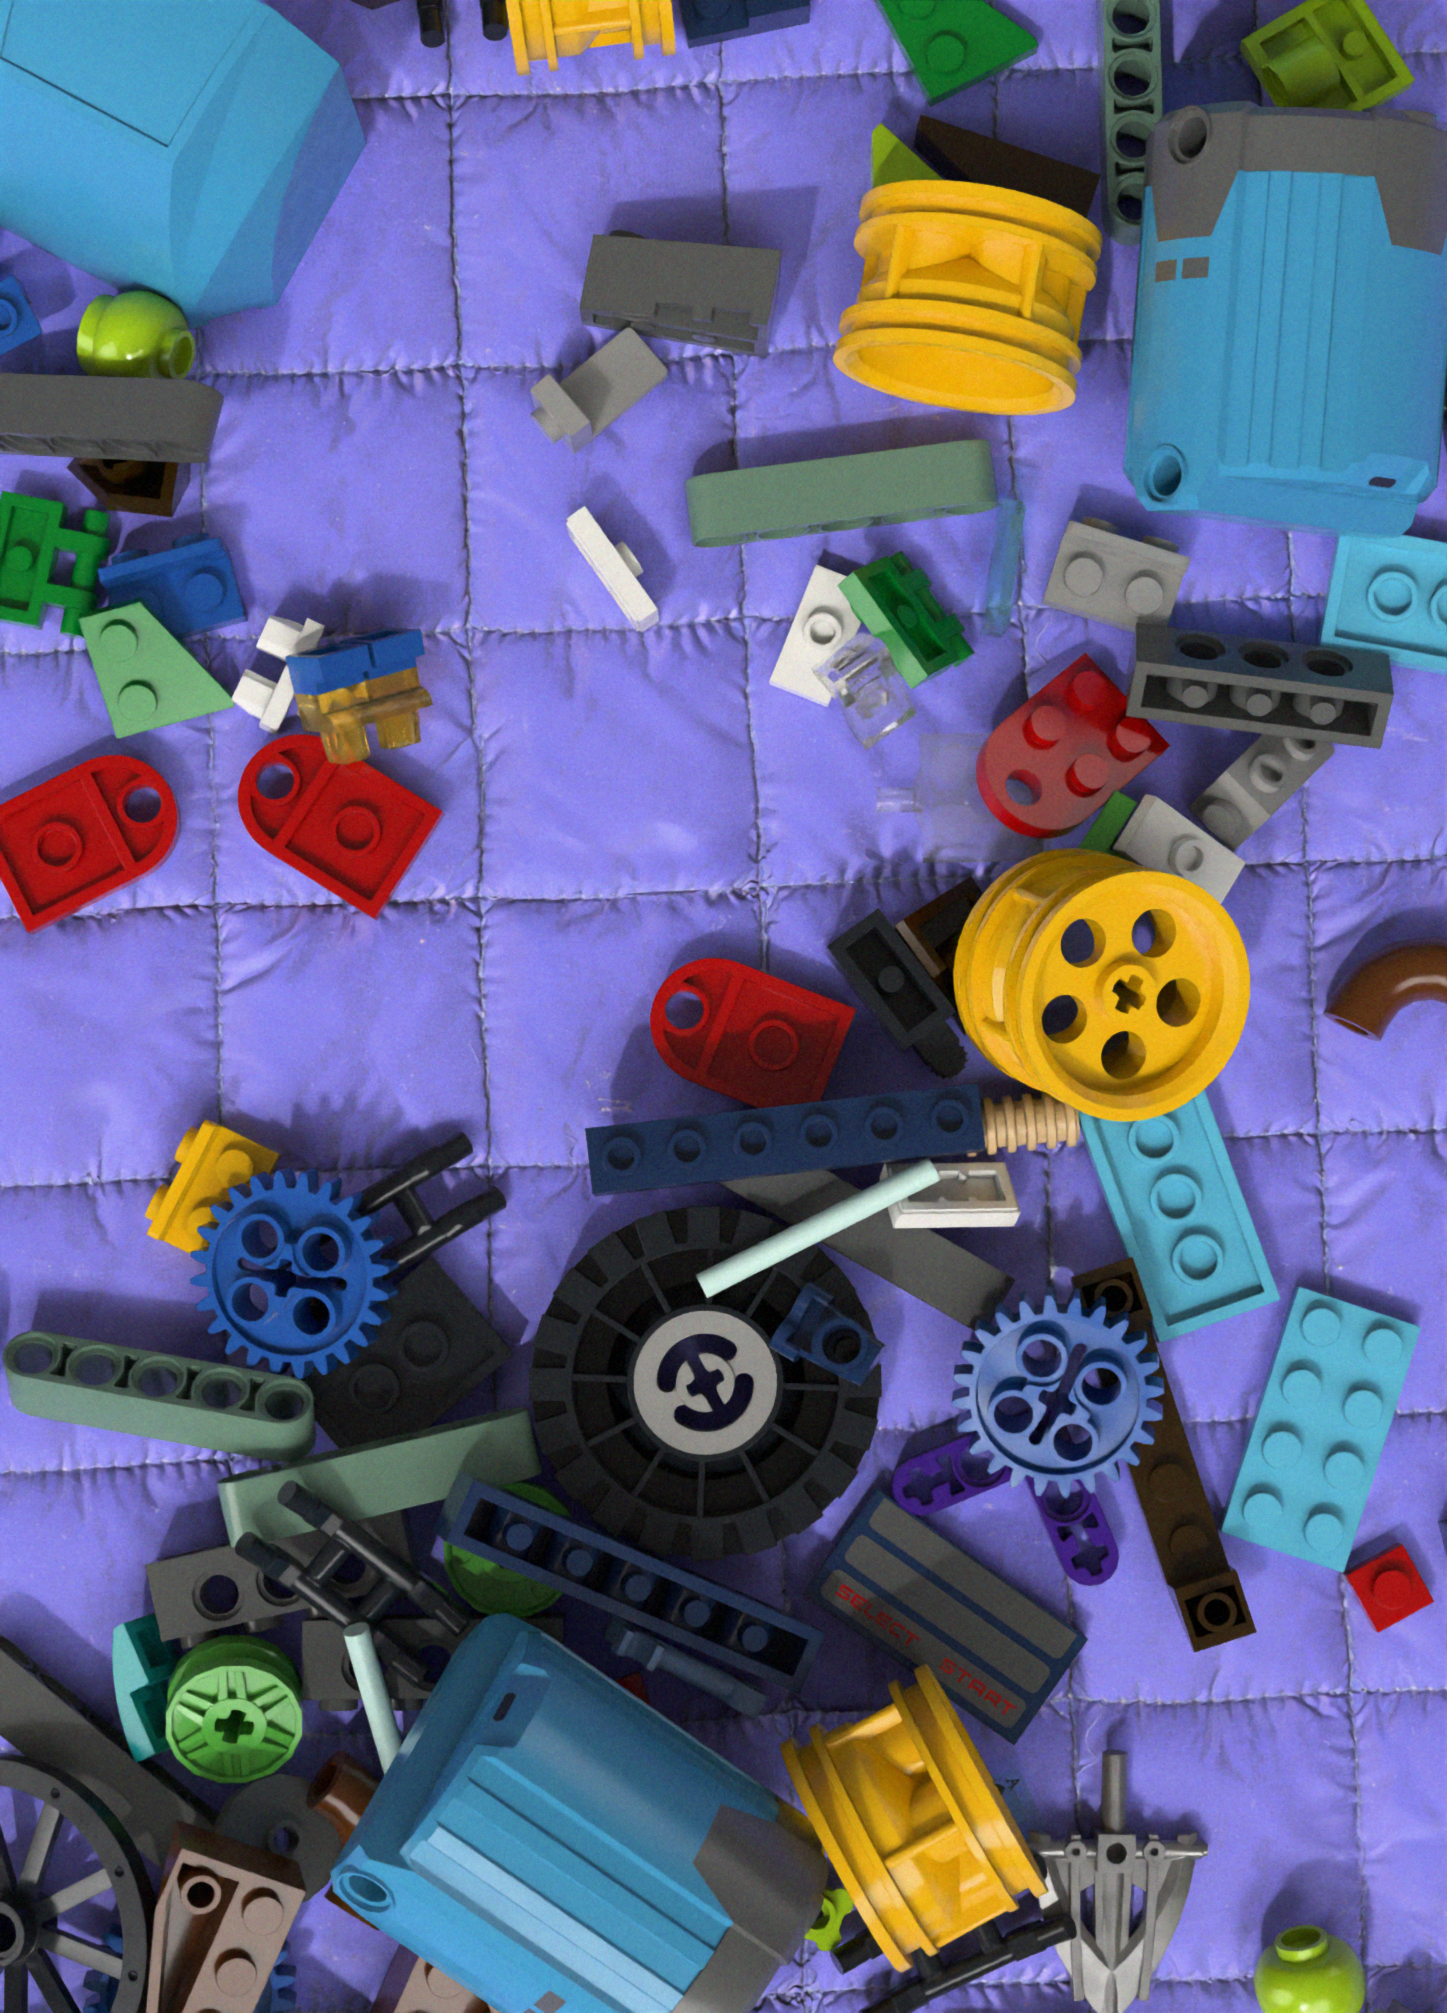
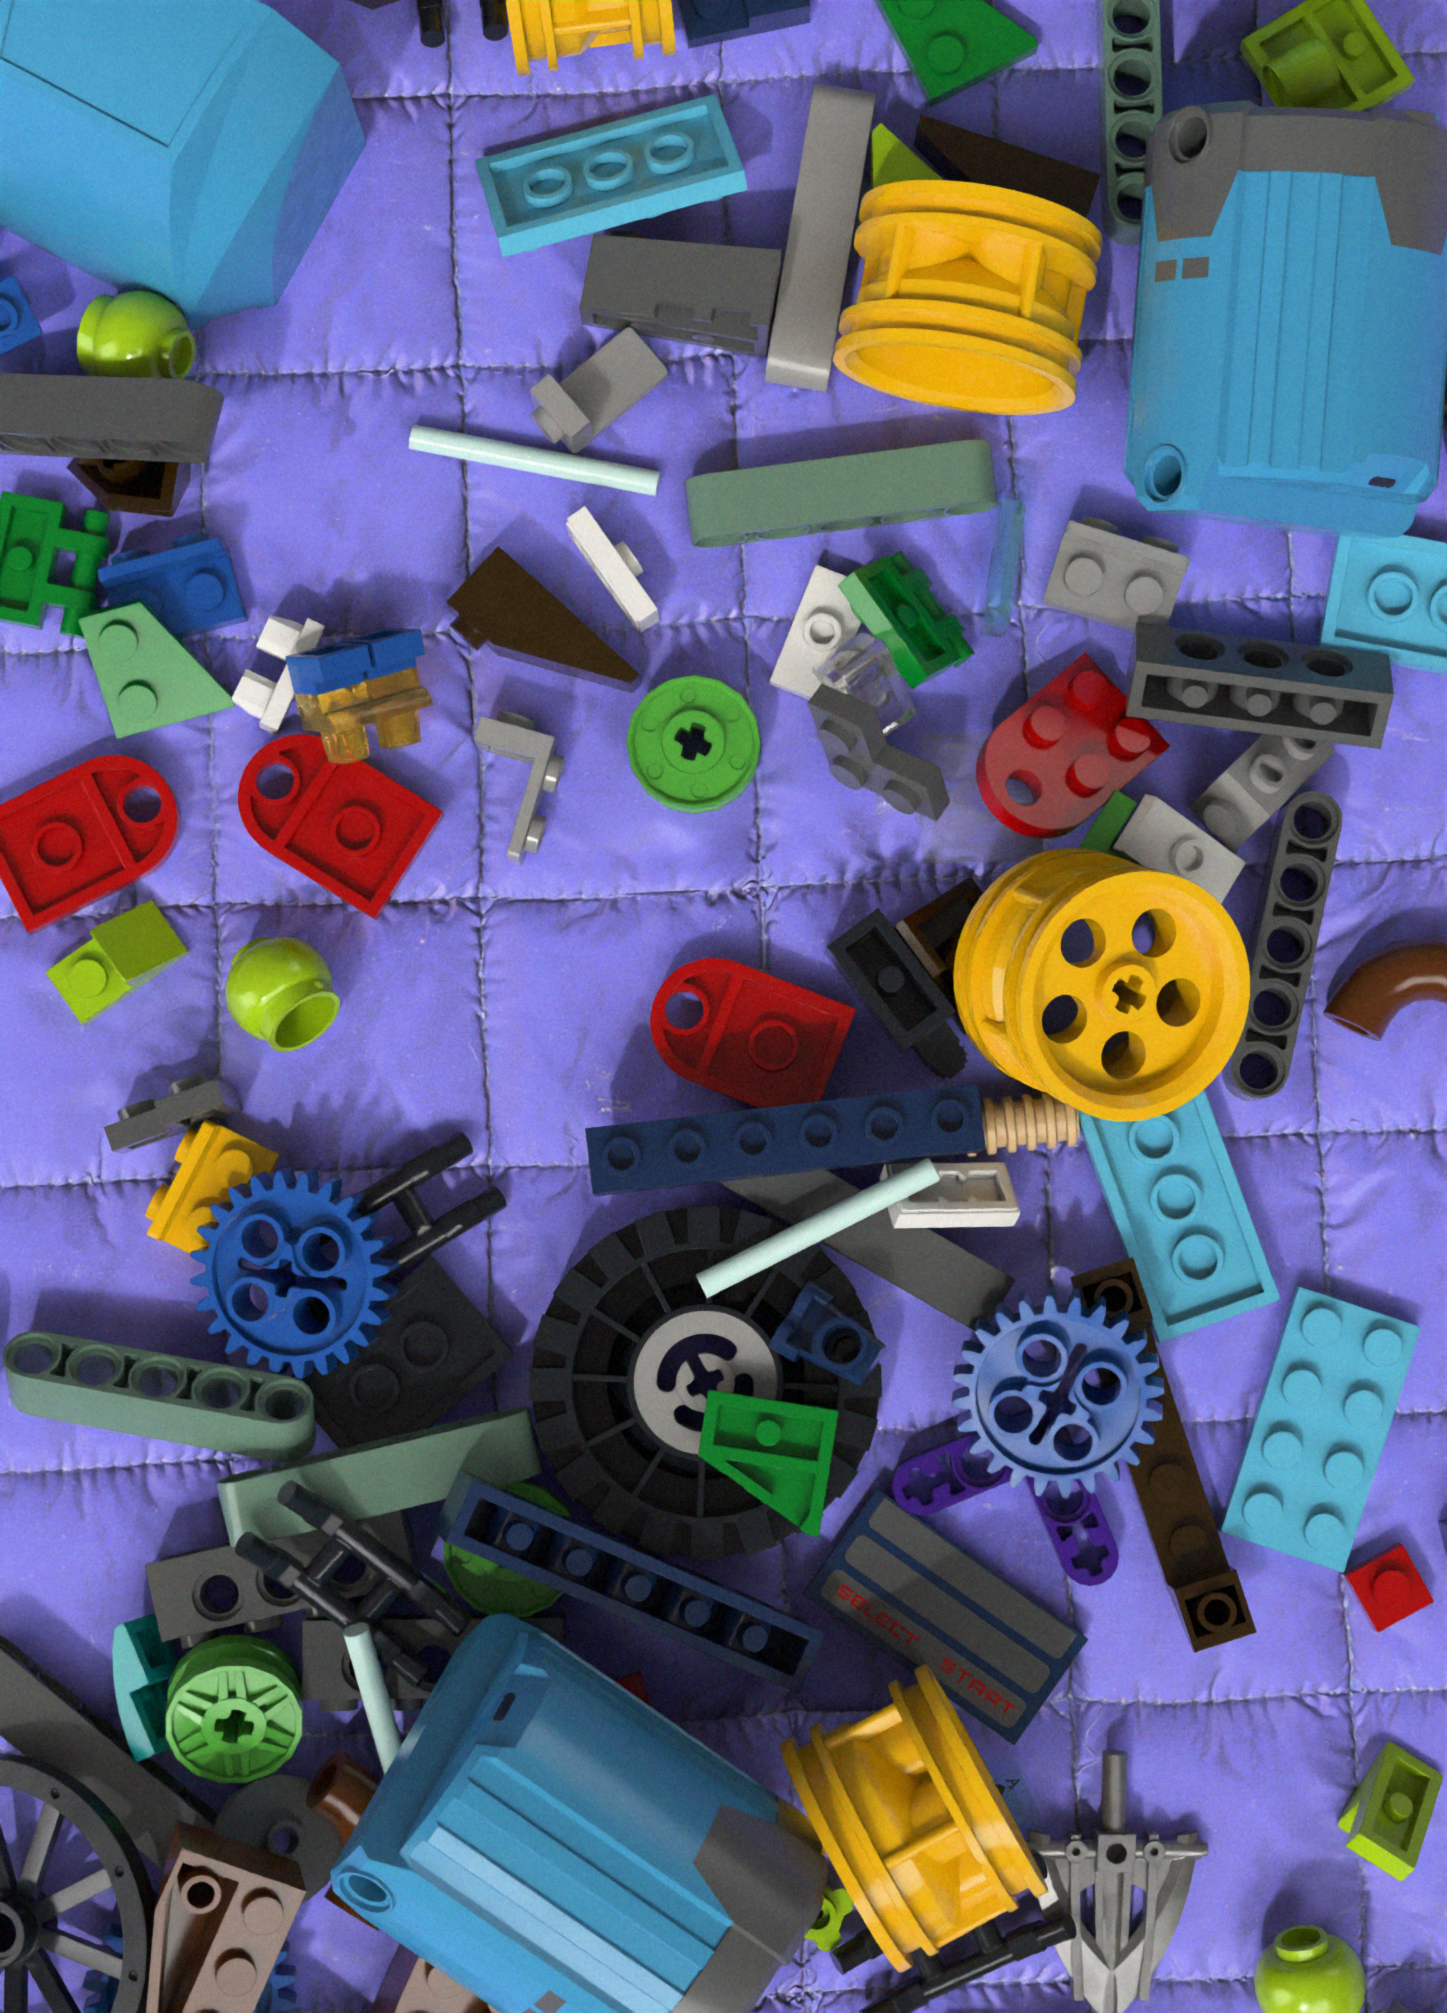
(116, 961): none -> lime slope
(188, 1105): none -> dark grey plate
(281, 992): none -> lime piece
(515, 739): none -> light grey bracket
(527, 624): none -> dark brown slope
(534, 460): none -> light aqua bar
(610, 175): none -> medium azure plate
(654, 1653): light blue bar -> none
(728, 730): none -> bright green wheel
(772, 1451): none -> green wing
(820, 237): none -> light grey beam
(864, 759): none -> dark grey plate
(1302, 923): none -> dark grey beam
(1392, 1811): none -> lime slope

